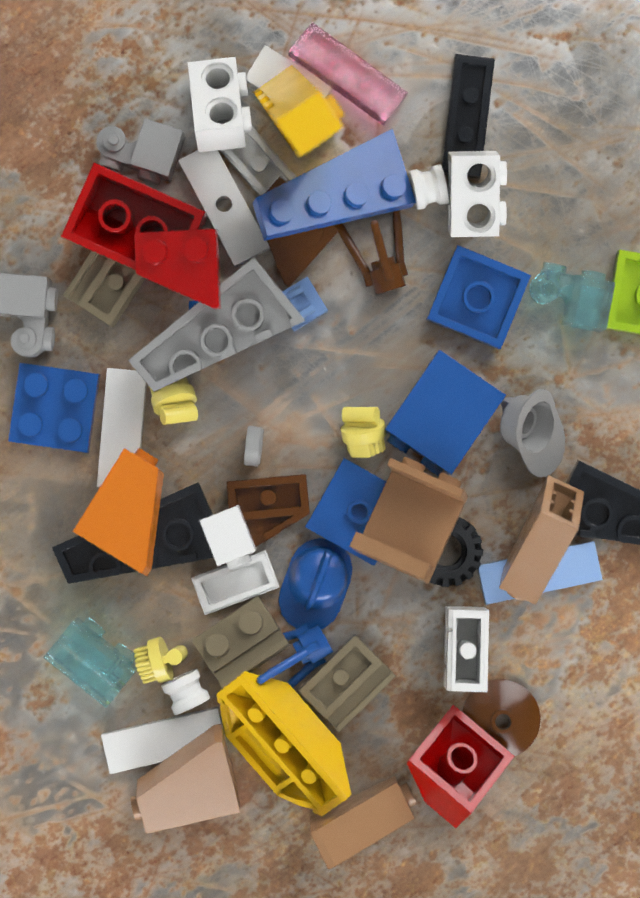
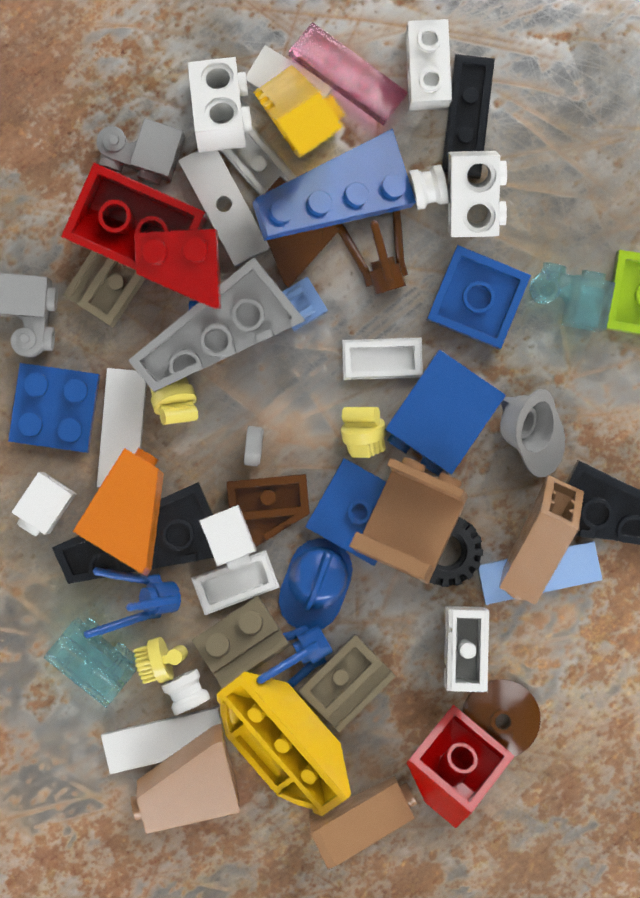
(43, 504): none -> white brick
(154, 600): none -> blue plant
(382, 358): none -> white tile
(428, 64): none -> white brick

